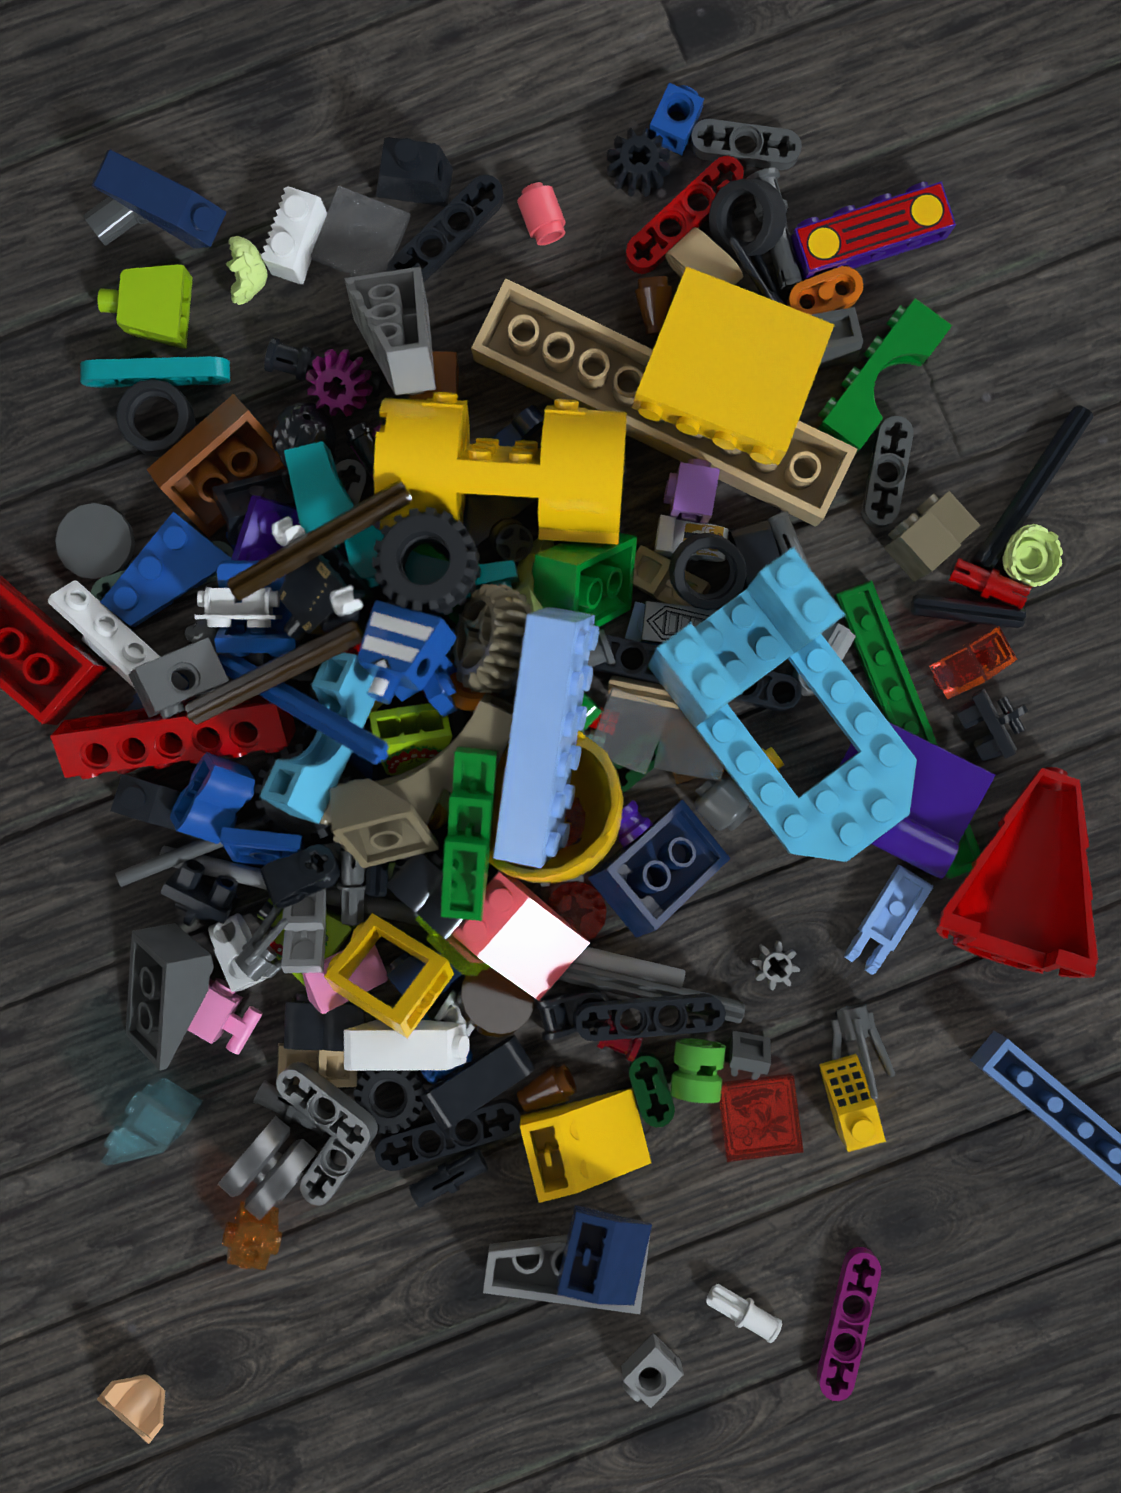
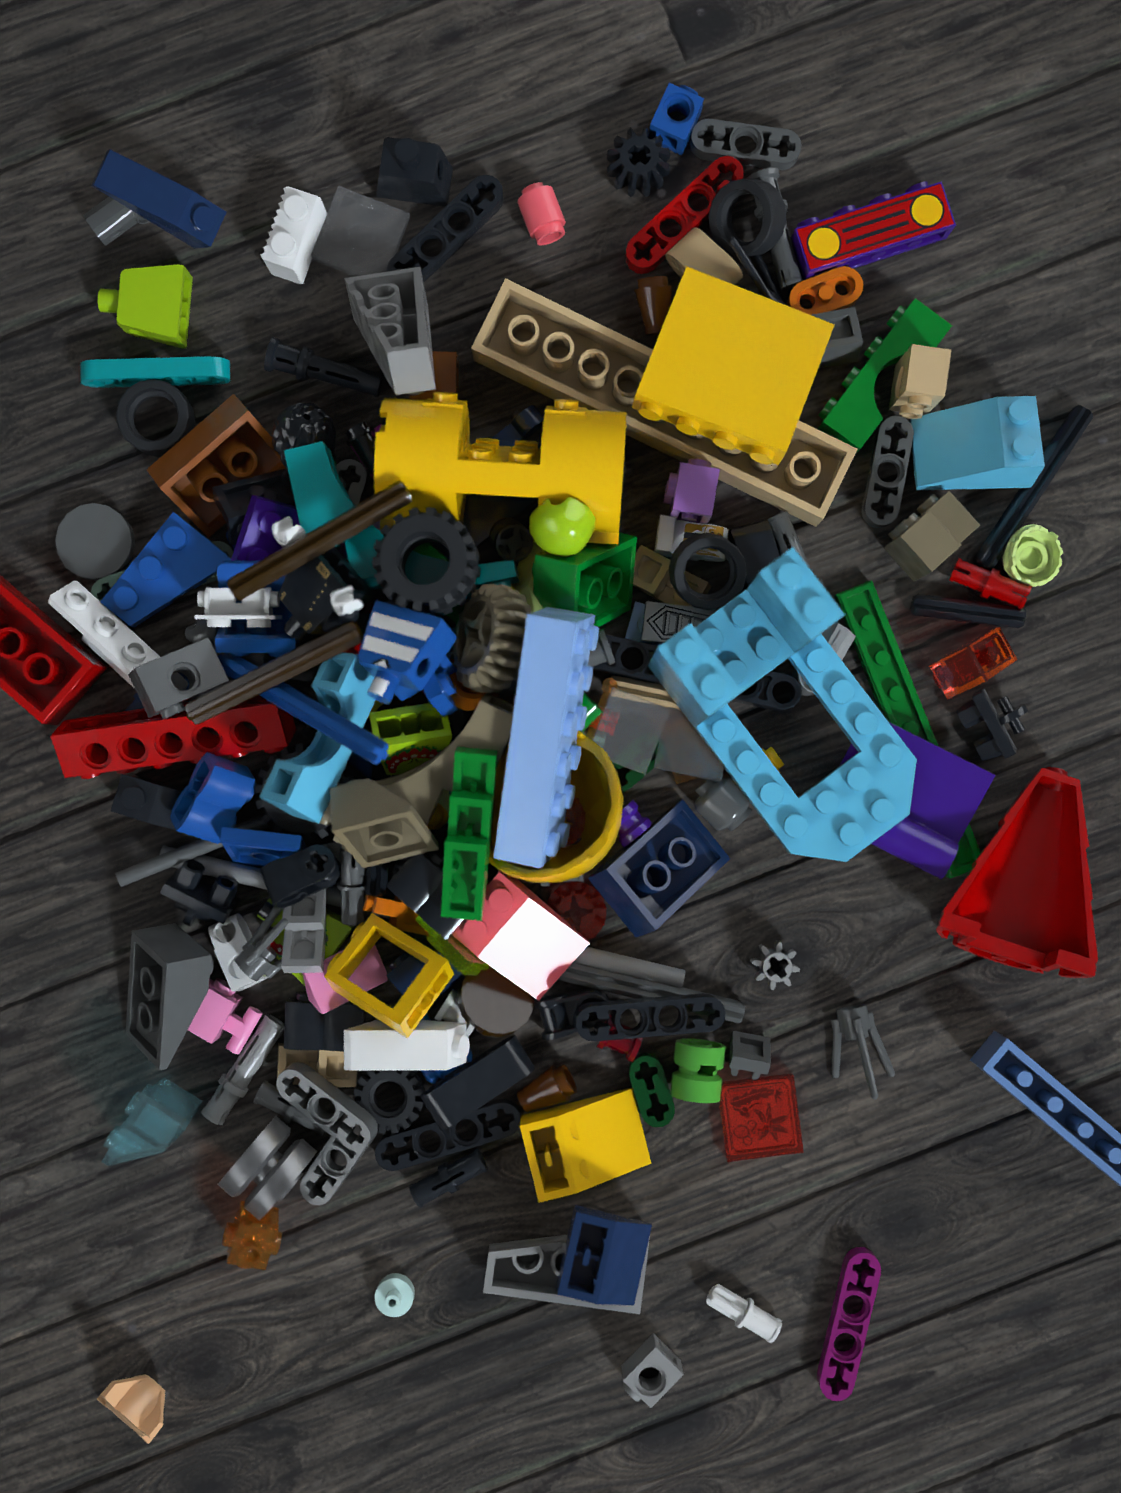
(235, 1082): none -> light grey pin
(248, 270): yellowish green hair -> none
(349, 372): magenta gear -> none
(394, 1295): none -> light aqua tile
(400, 914): none -> orange plate
(562, 527): none -> lime hair
(606, 687): none -> clear orange hinge
(851, 1103): yellow slope -> none
(889, 916): light blue hinge -> none
(919, 380): none -> tan brick
(979, 445): none -> medium azure slope

